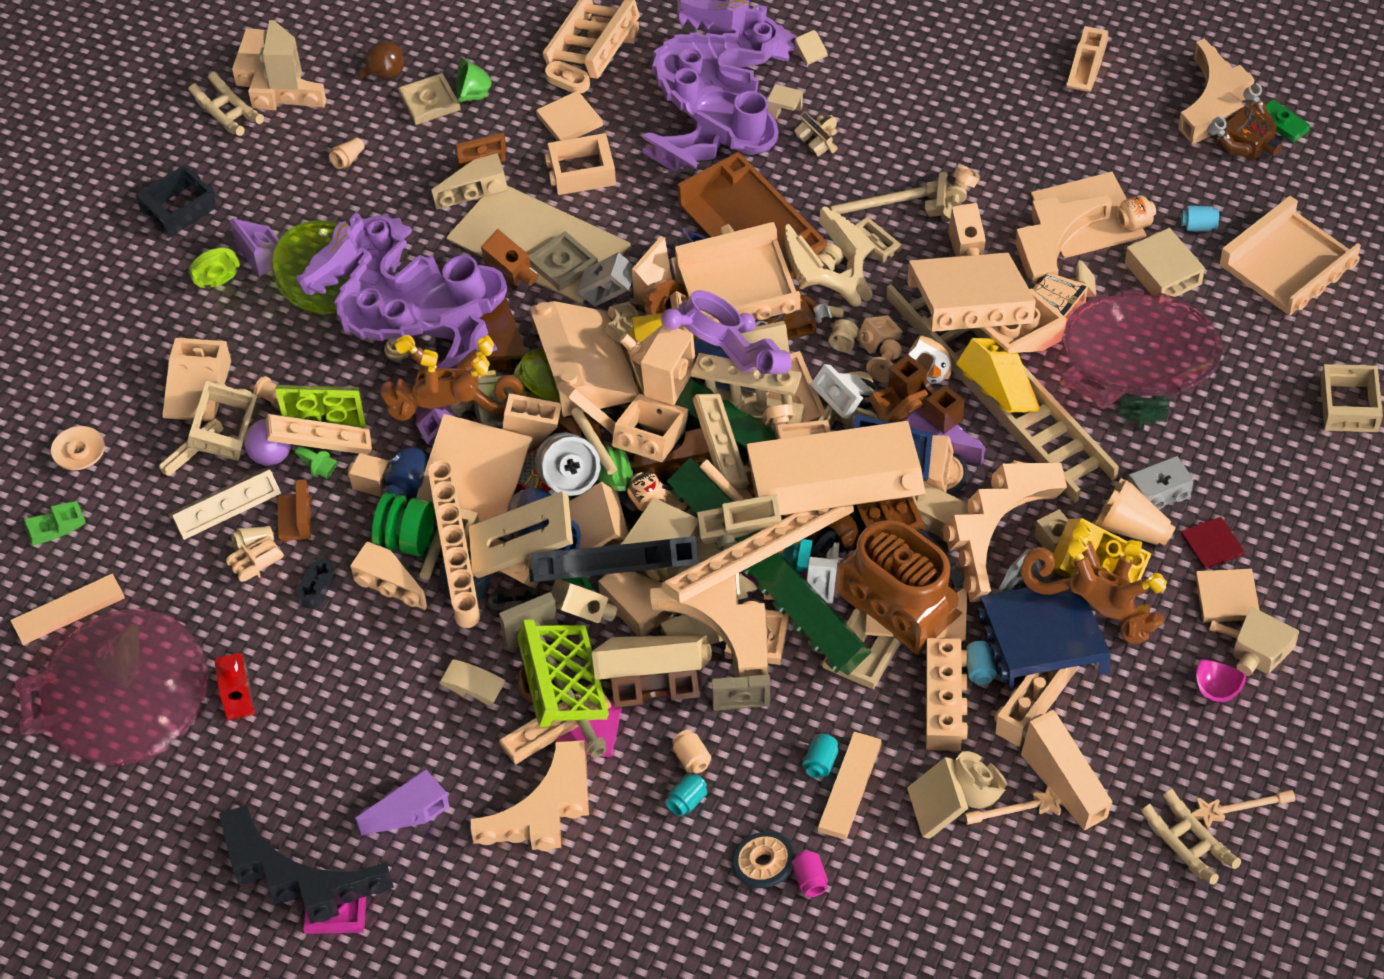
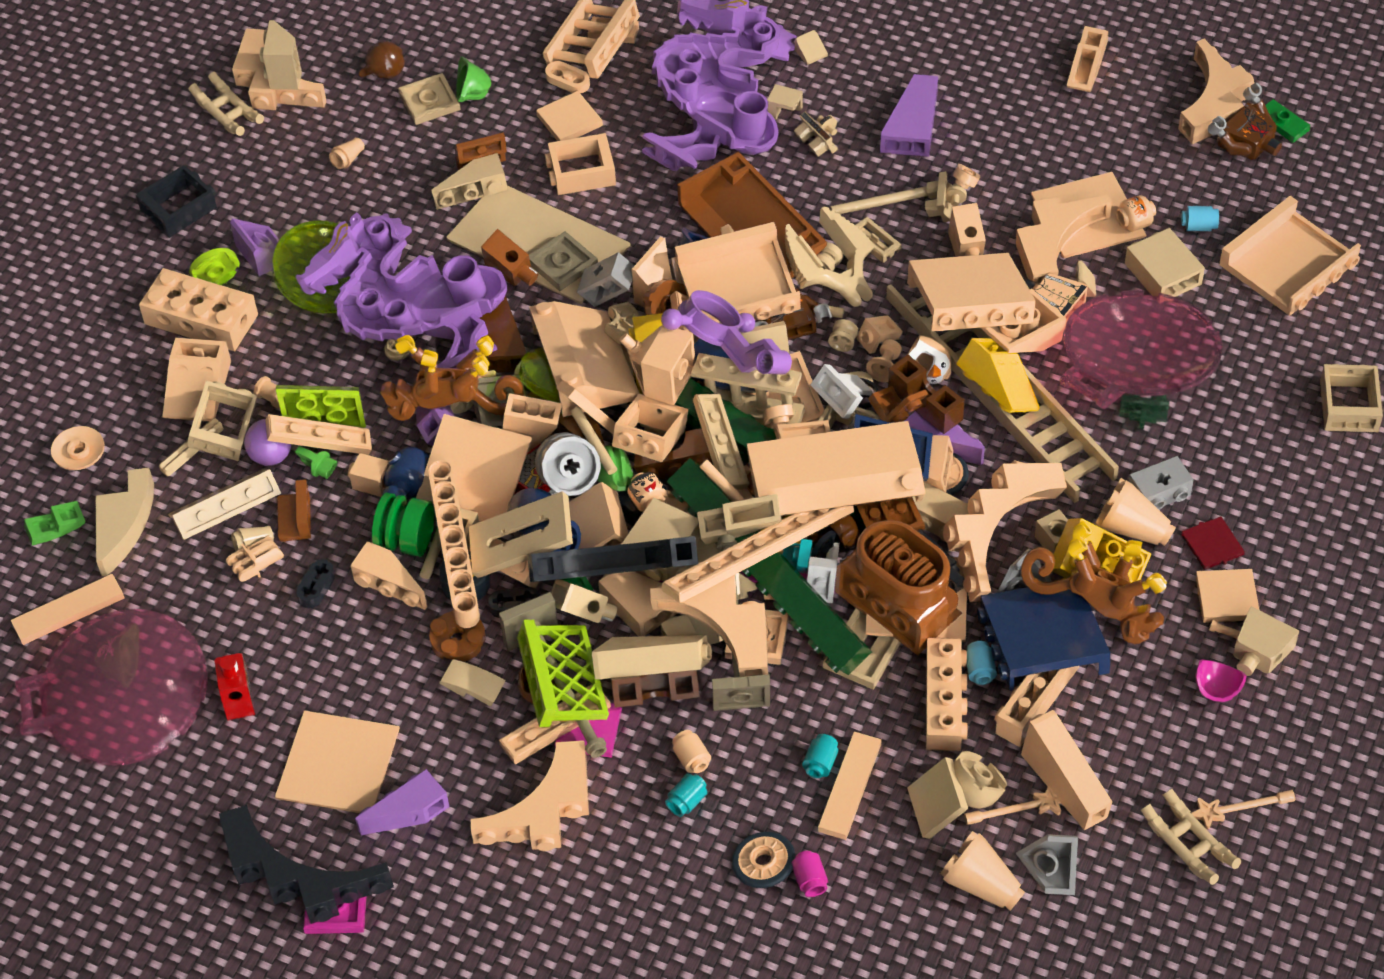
(122, 519): none -> tan slope
(198, 308): none -> light nougat brick
(337, 762): none -> light nougat piece
(451, 648): none -> dark orange plate
(912, 120): none -> medium lavender slope
(982, 873): none -> light nougat cone
(1052, 863): none -> light grey slope

